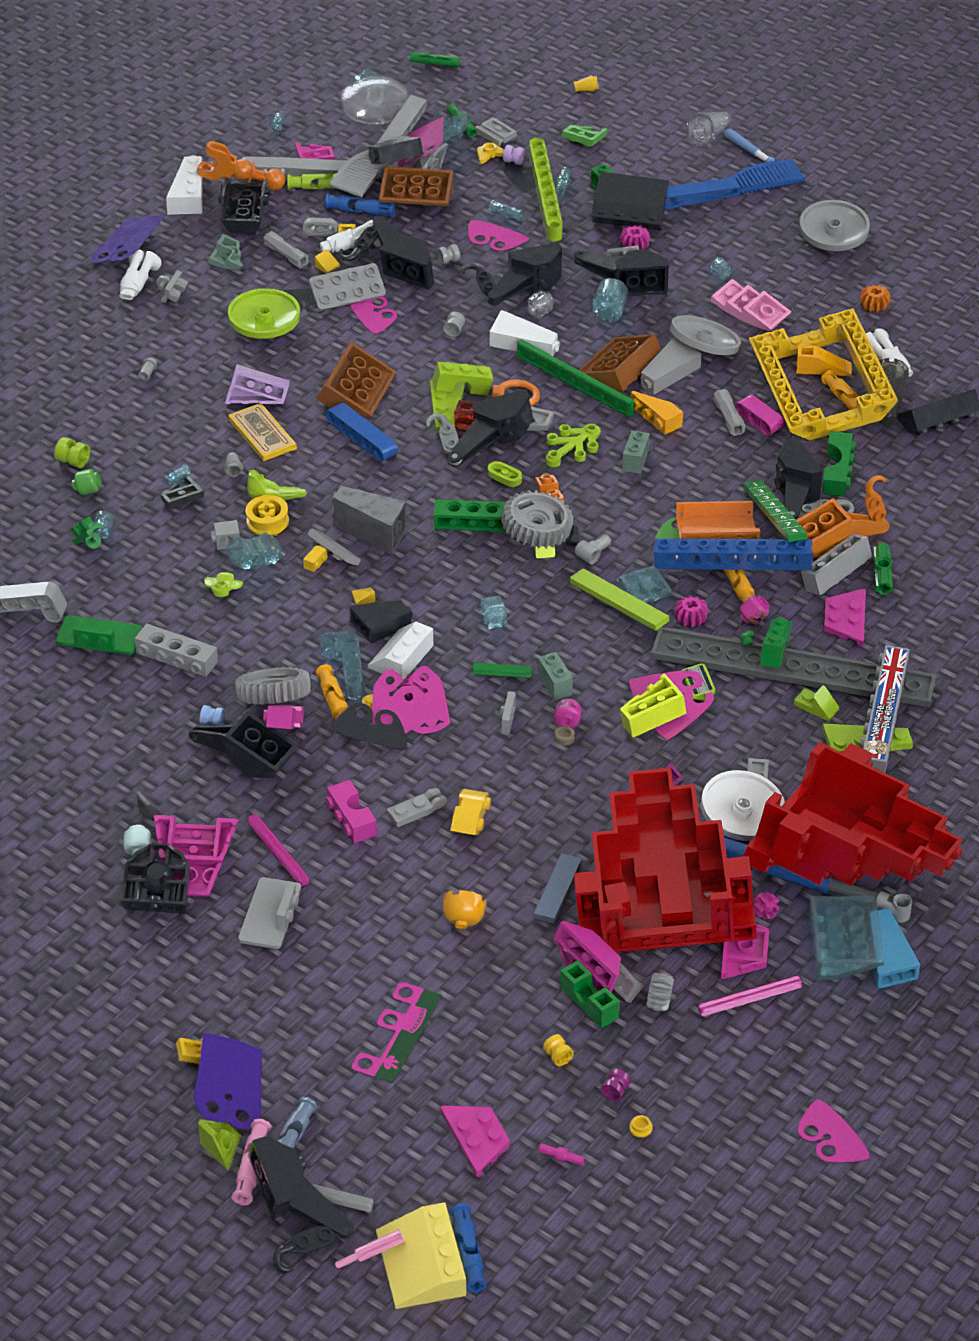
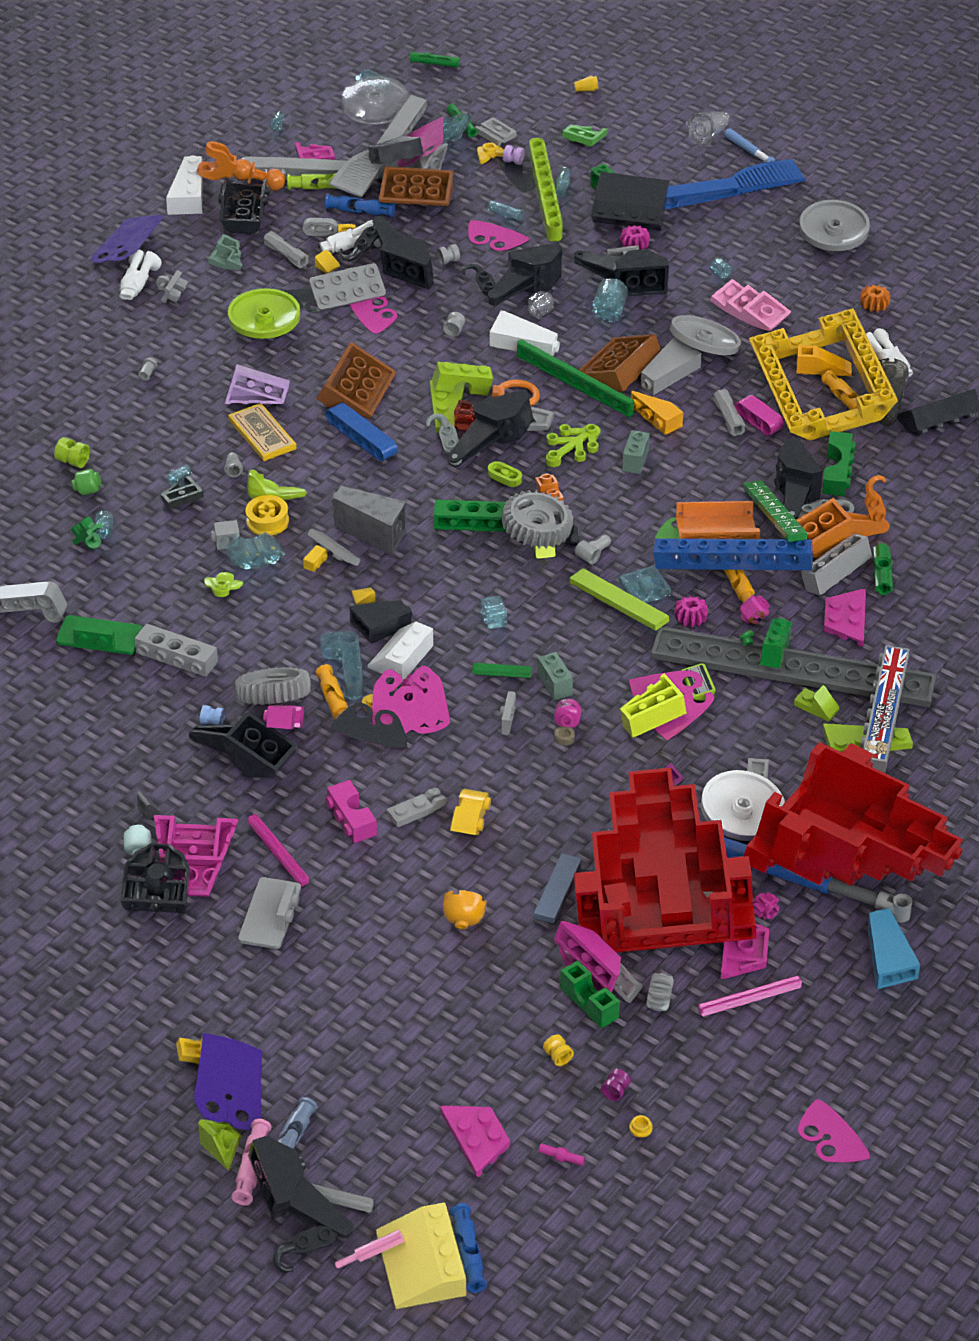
(408, 1030): piece -> none
(844, 935): clear light blue slope -> none

